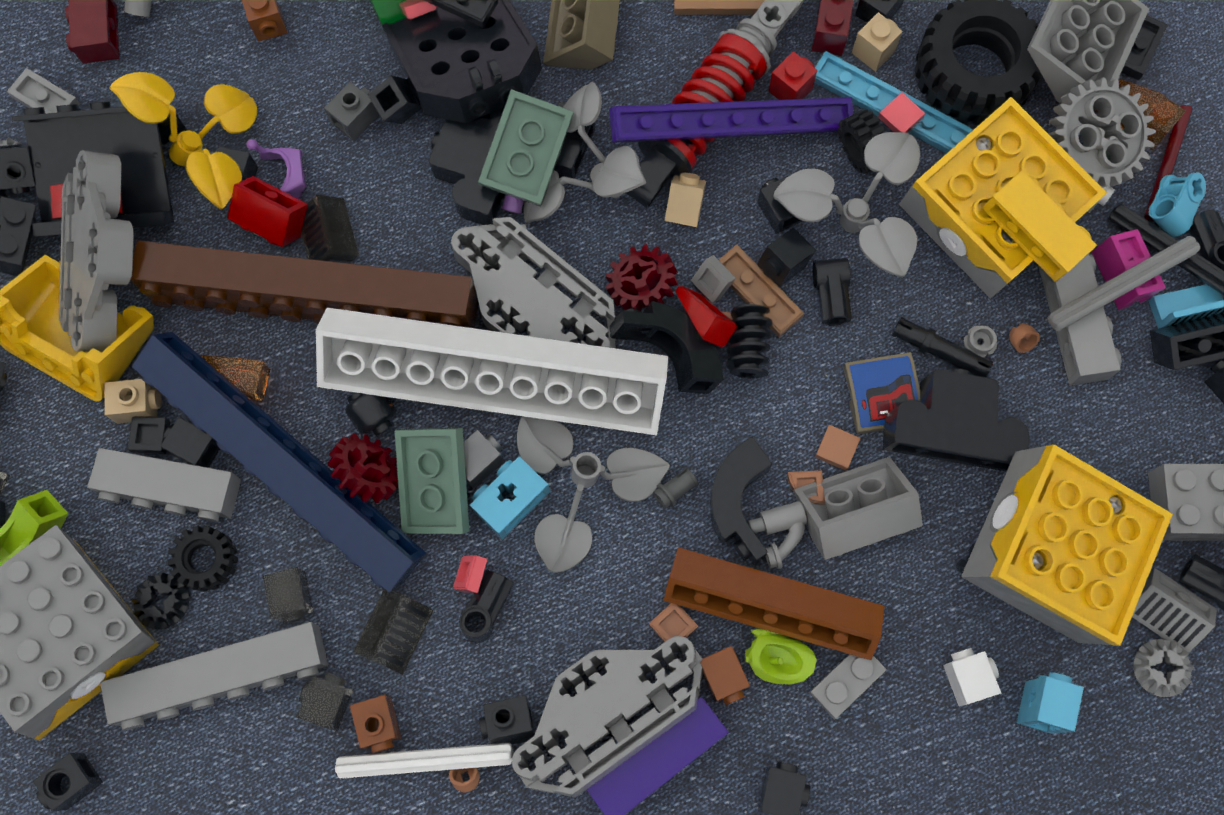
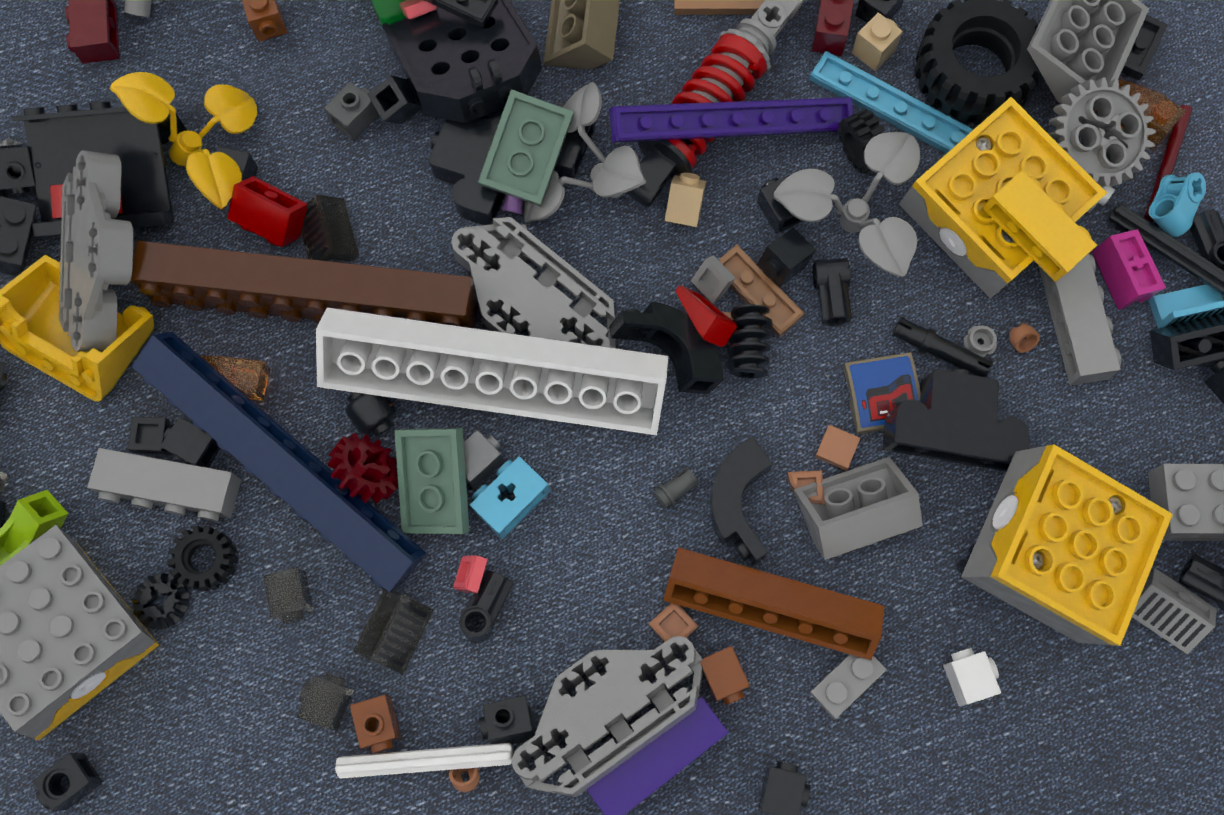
(38, 92): light grey plate -> none
(130, 399): tan brick -> none
(213, 675): light grey brick -> none
(295, 177): medium lavender helmet -> none
(633, 474): light grey plant -> none
(641, 278): dark red gear -> none
(778, 519): light grey plant -> none
(779, 658): lime hat -> none
(793, 78): red brick -> none
(901, 114): coral tile -> none
(1050, 704): medium azure brick -> none
(1123, 283): light grey axle -> none
(1153, 680): light grey gear -> none

